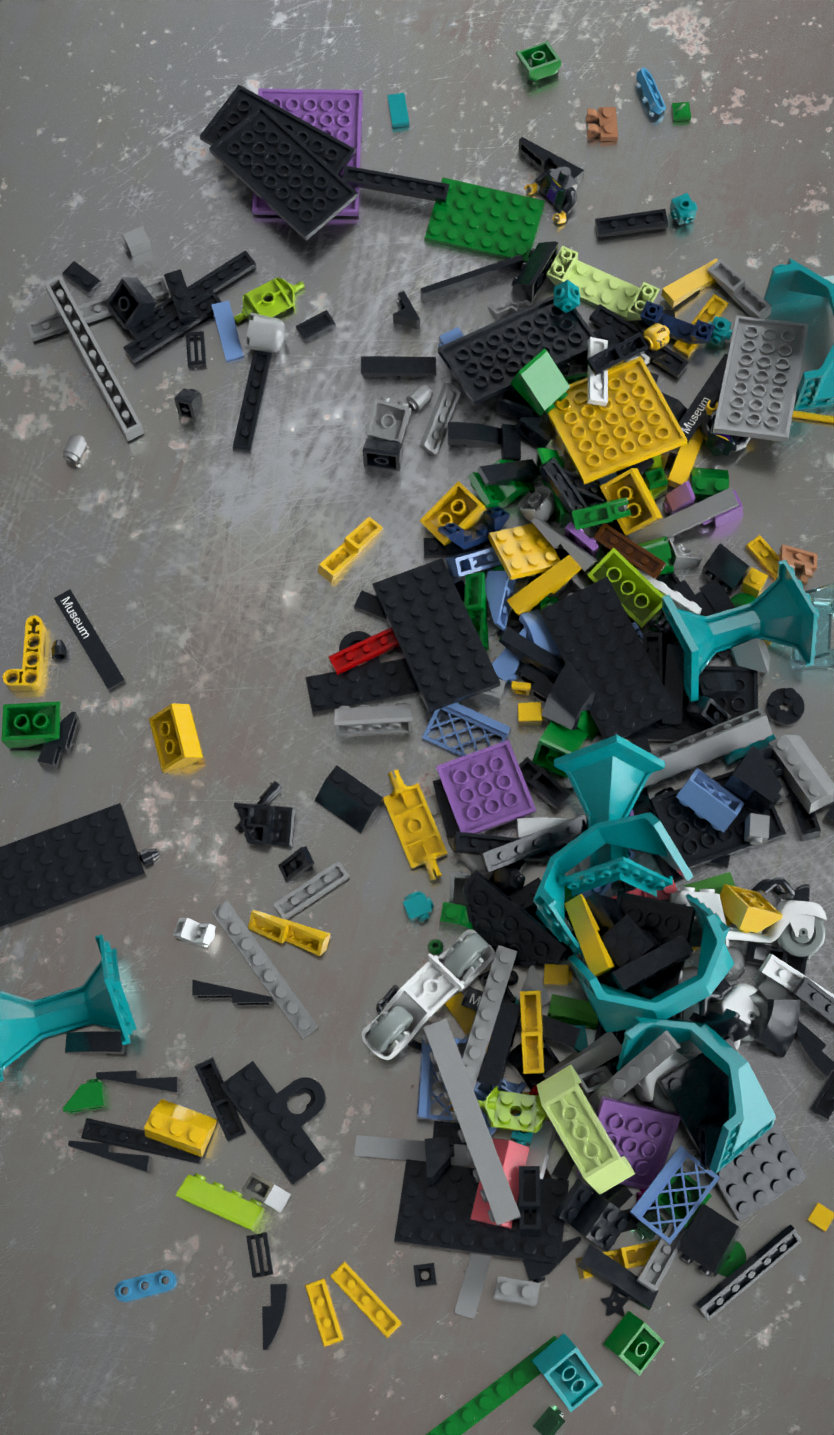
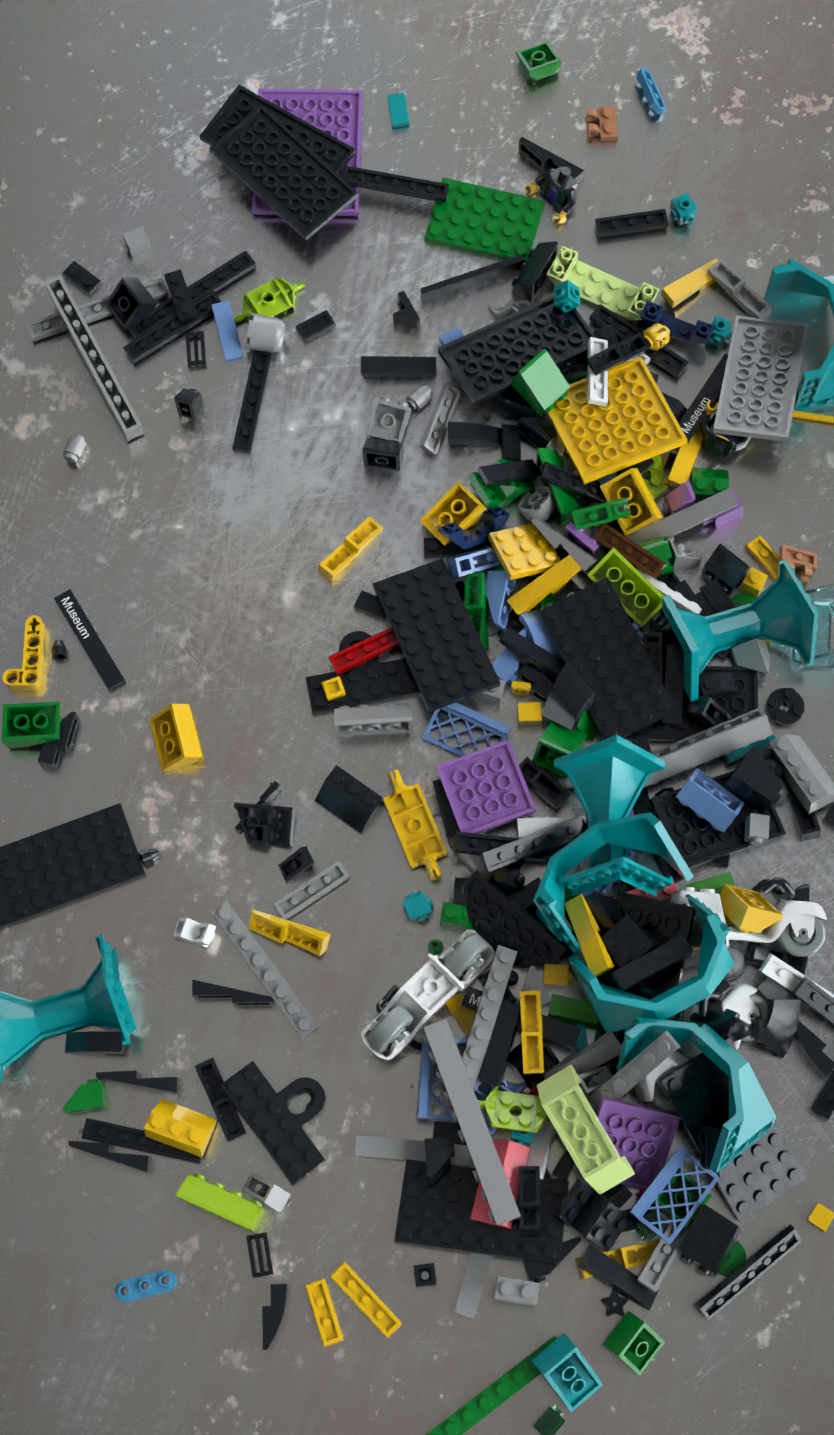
(333, 688): none -> yellow tile
(562, 486): black plate -> none
(656, 478): green tile -> none
(681, 111): green tile -> none
(714, 307): yellow tile -> none

